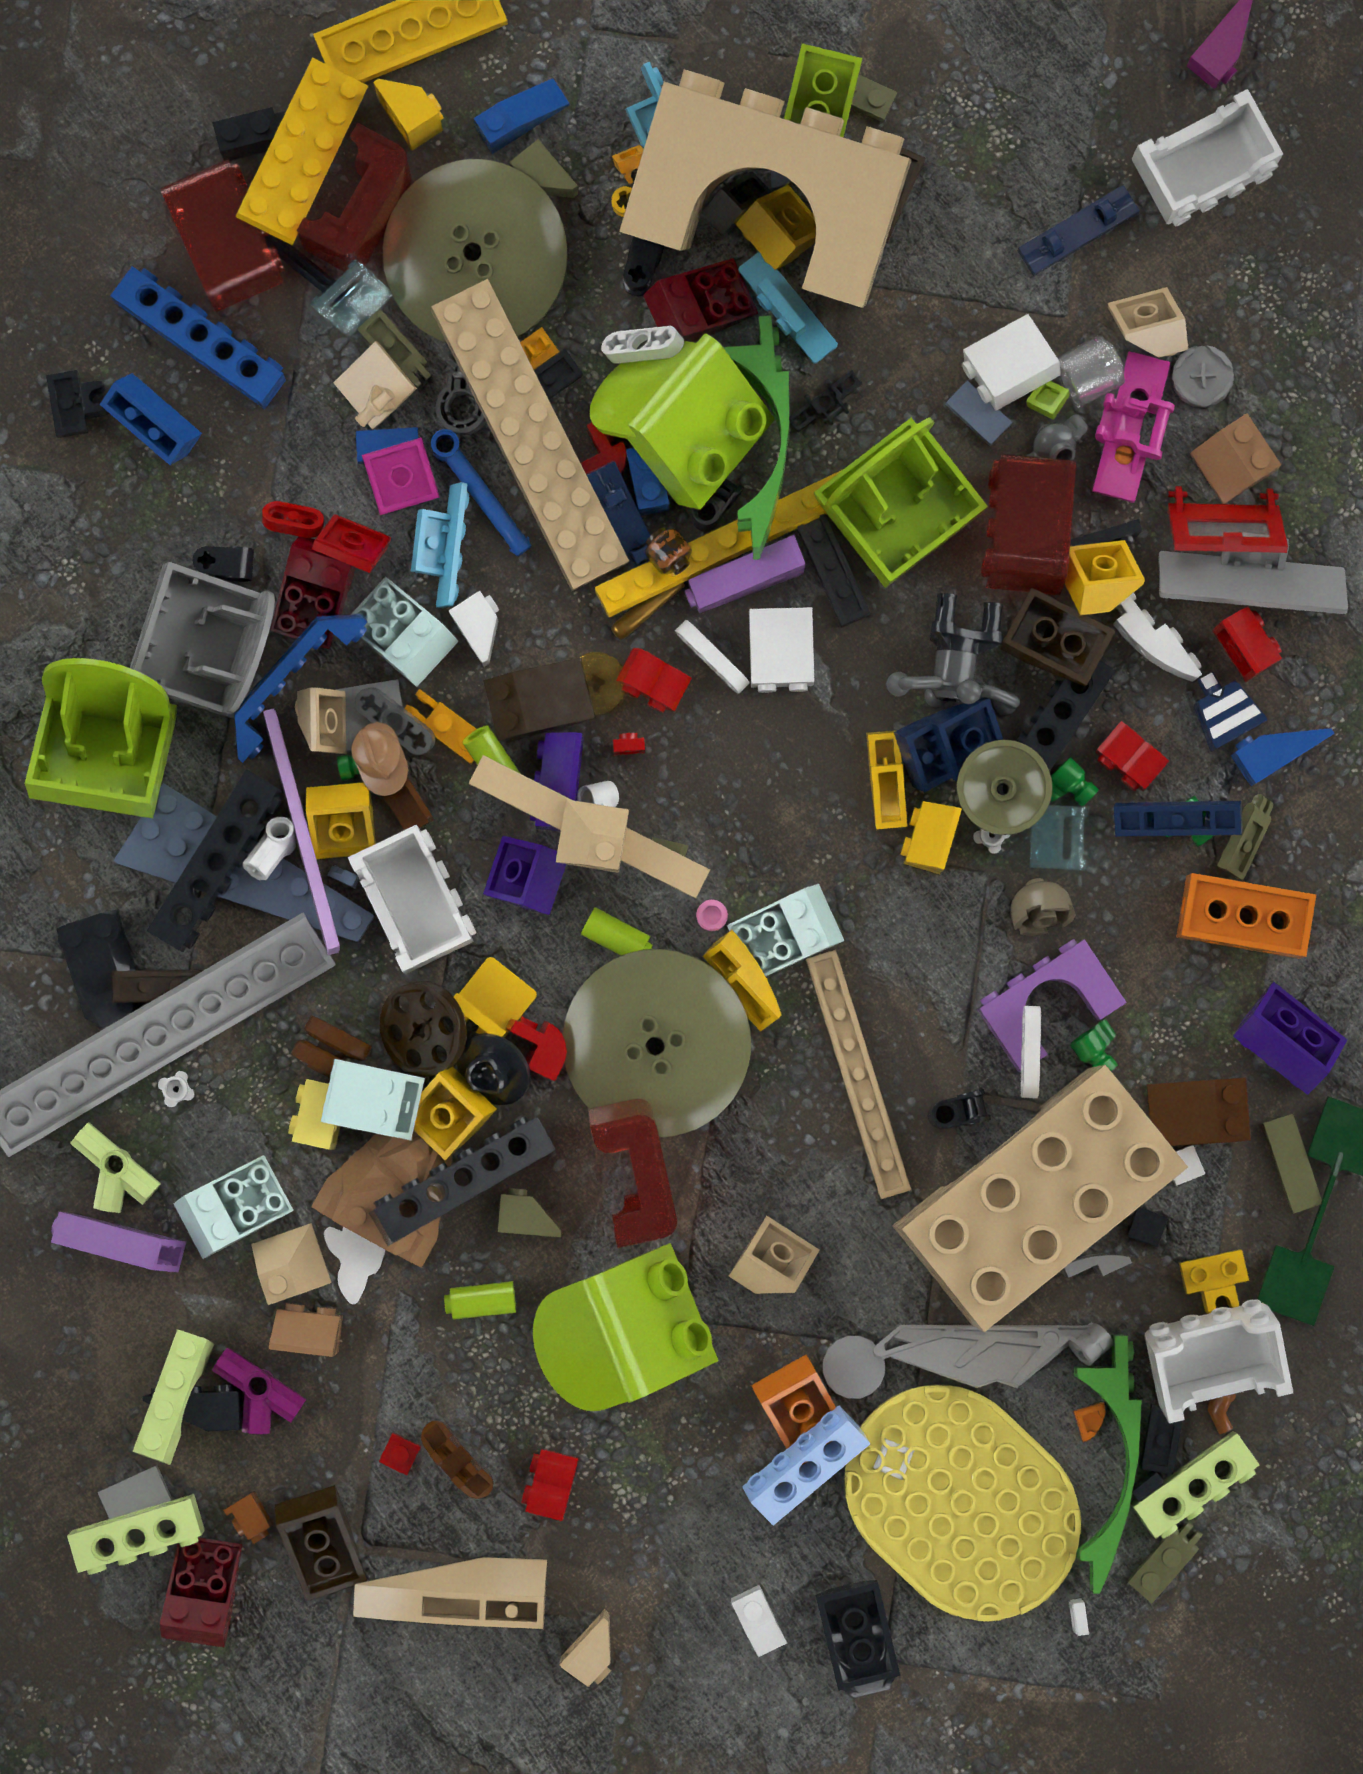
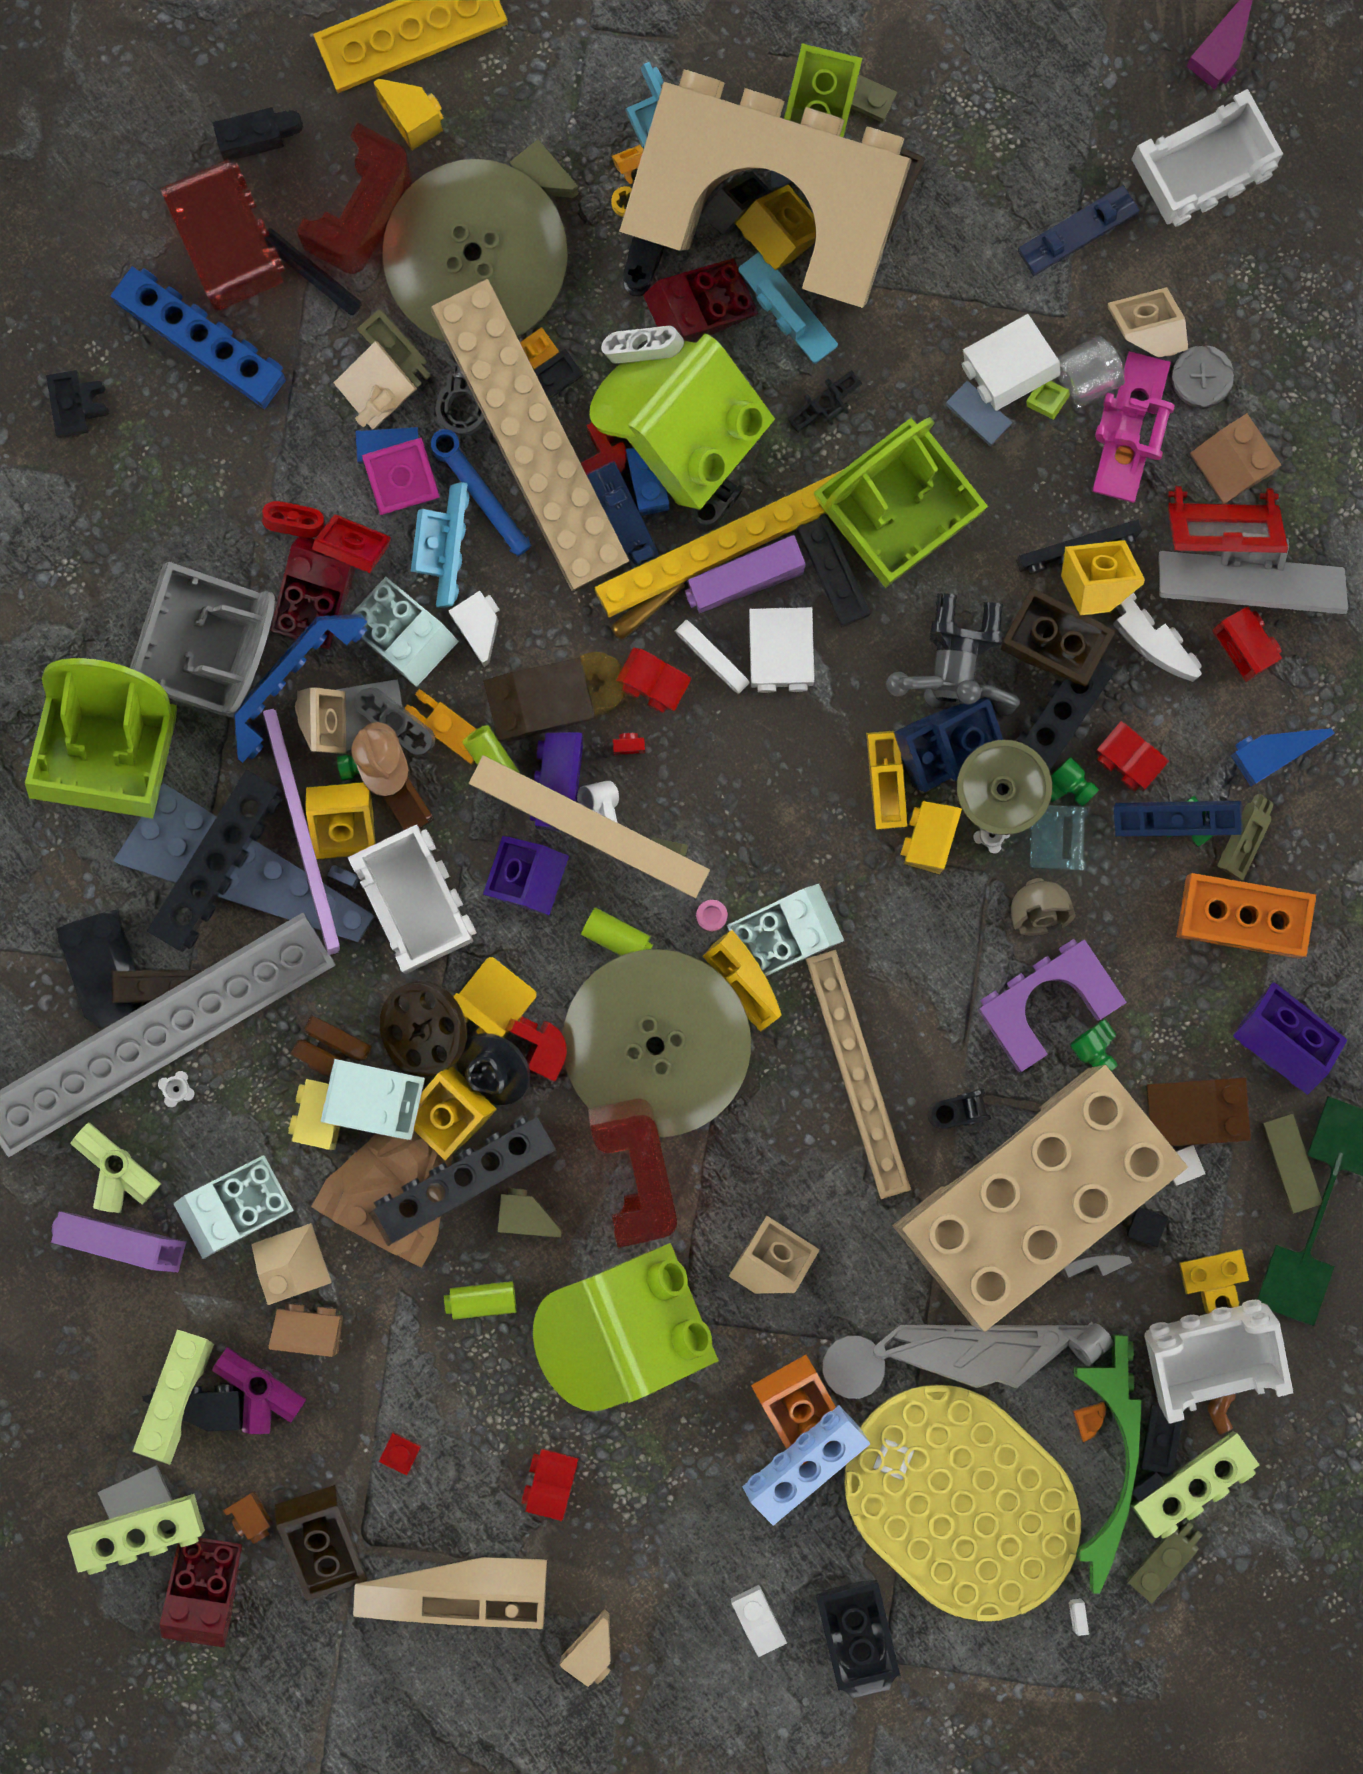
(150, 419): blue brick -> none
(230, 564): black piece -> none
(271, 850): white piece -> none
(302, 151): yellow plate -> none
(357, 303): clear light blue plate -> none
(357, 1259): white sticker -> none
(456, 1460): reddish brown connector -> none
(519, 114): blue slope -> none
(592, 836): tan slope -> none
(668, 551): dark brown head -> none
(765, 375): bright green slope -> none
(1029, 523): clear red windscreen -> none
(1030, 1051): white beam -> none
(1058, 439): dark grey piece -> none
(1225, 712): torso -> none

